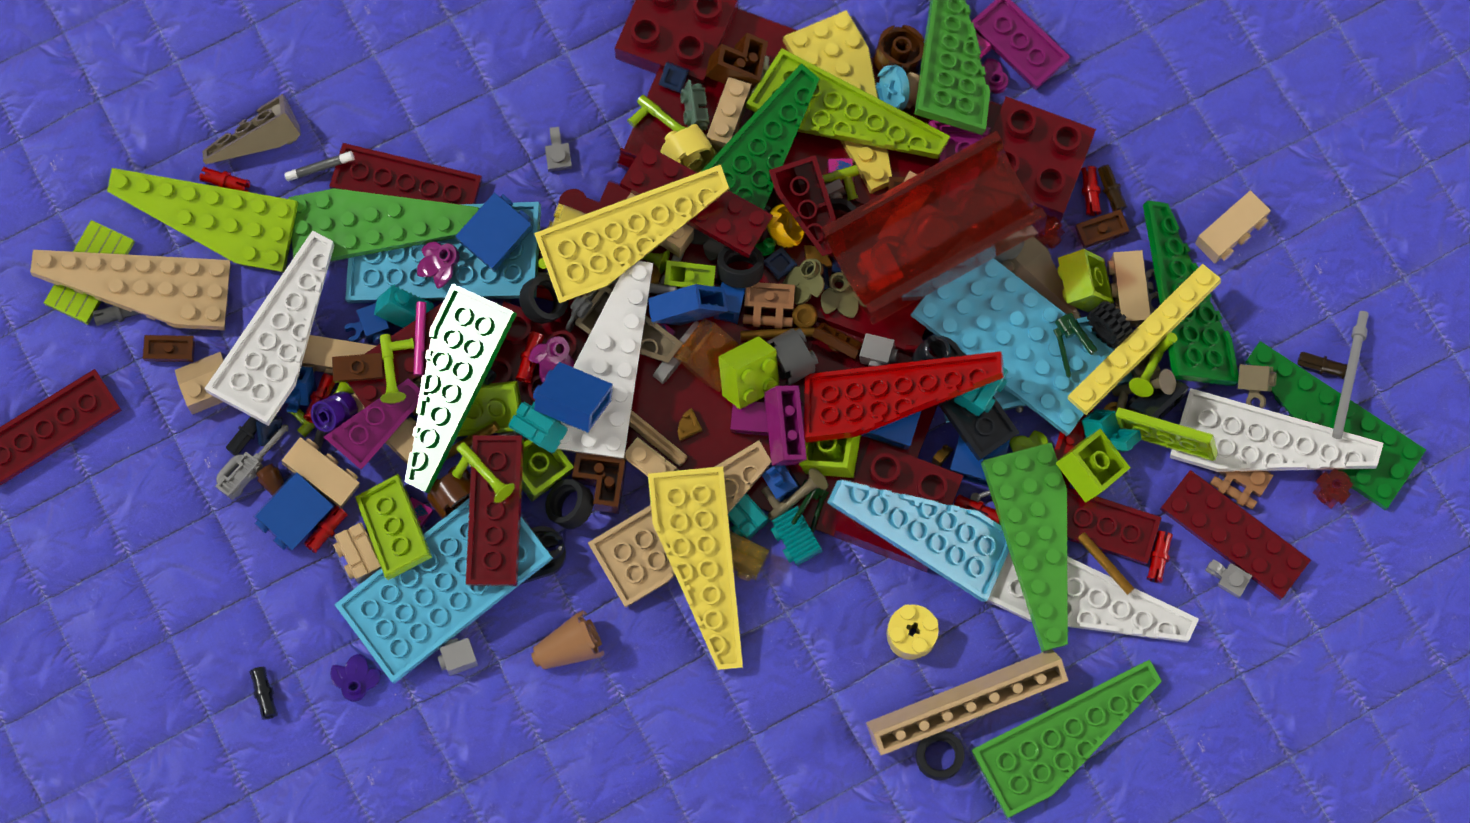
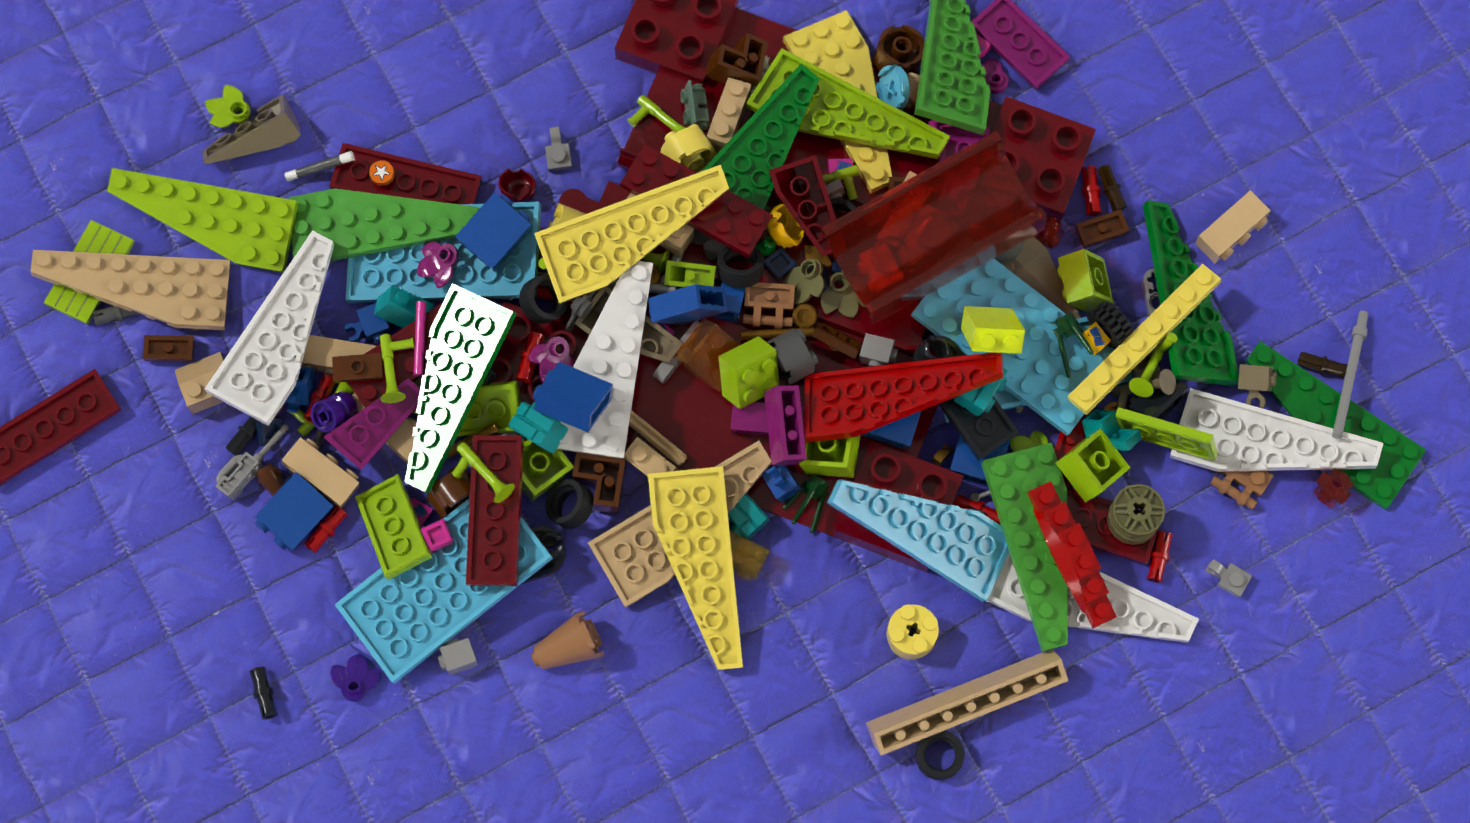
(224, 179): red pin -> none
(225, 108): none -> lime plate
(358, 552): tan brick -> none
(381, 173): none -> orange tile
(437, 535): none -> dark pink tile
(517, 185): none -> dark red hair
(674, 77): dark blue tile -> none
(688, 425): pearl gold tile -> none
(798, 538): teal brick -> none
(815, 481): dark tan piece -> none
(992, 329): none -> neon yellow brick
(1047, 750): bright green wing -> none
(1072, 554): none -> red piece
(1096, 337): none -> yellow tile
(1105, 563): pearl gold bar -> none
(1129, 285): tan brick -> none
(1135, 528): none -> olive wheel
(1235, 534): dark red plate -> none

